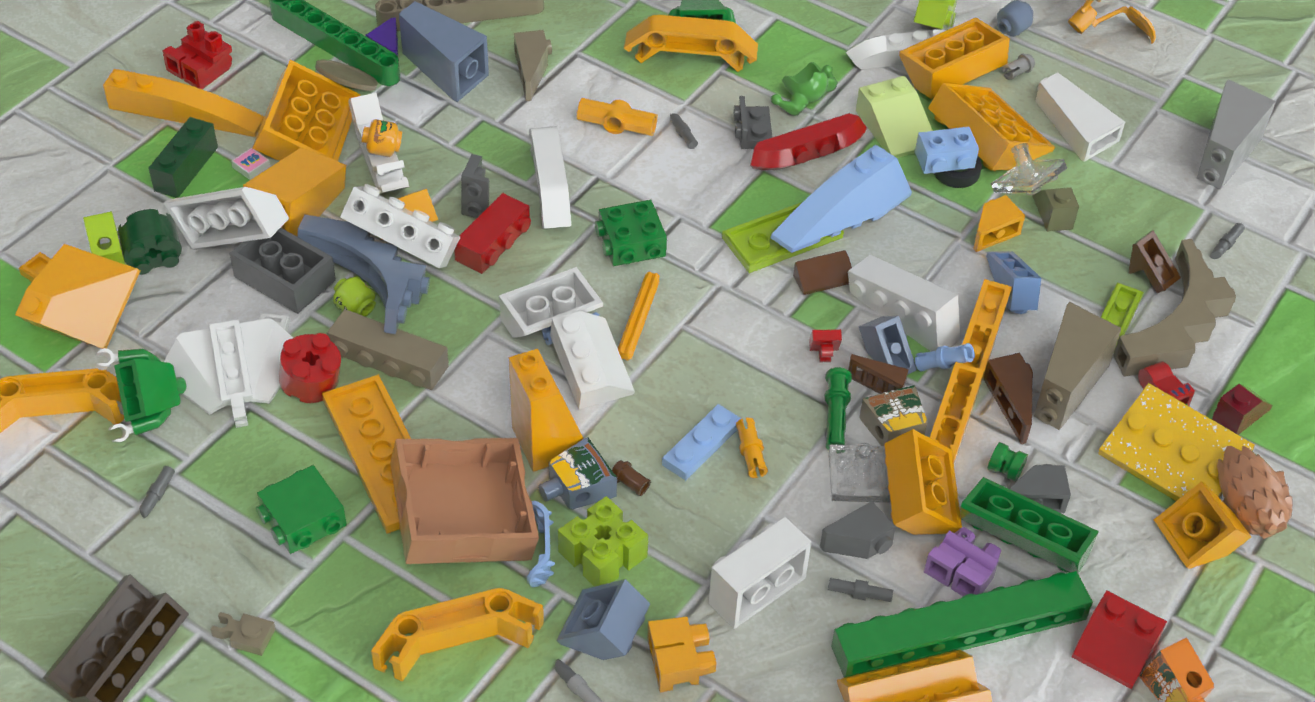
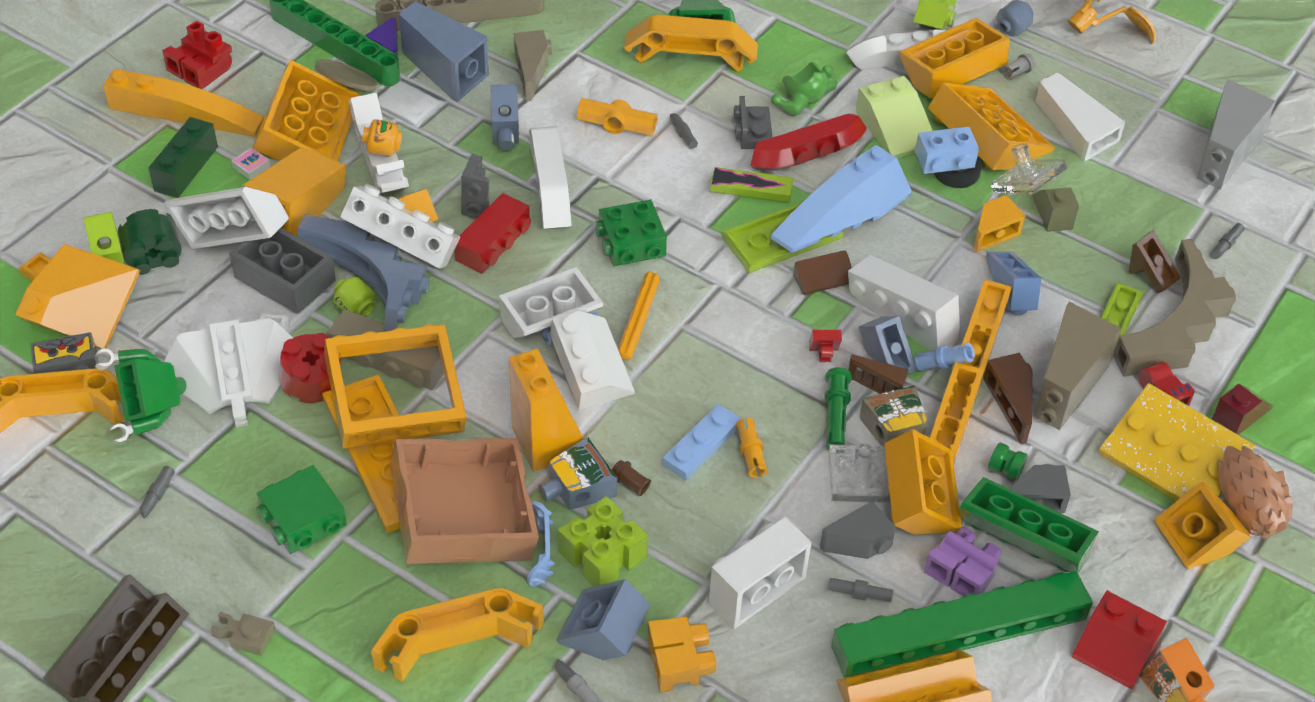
(64, 354): none -> dark grey brick
(401, 426): none -> light orange window
(504, 126): none -> sand blue torso
(751, 184): none -> lime tile

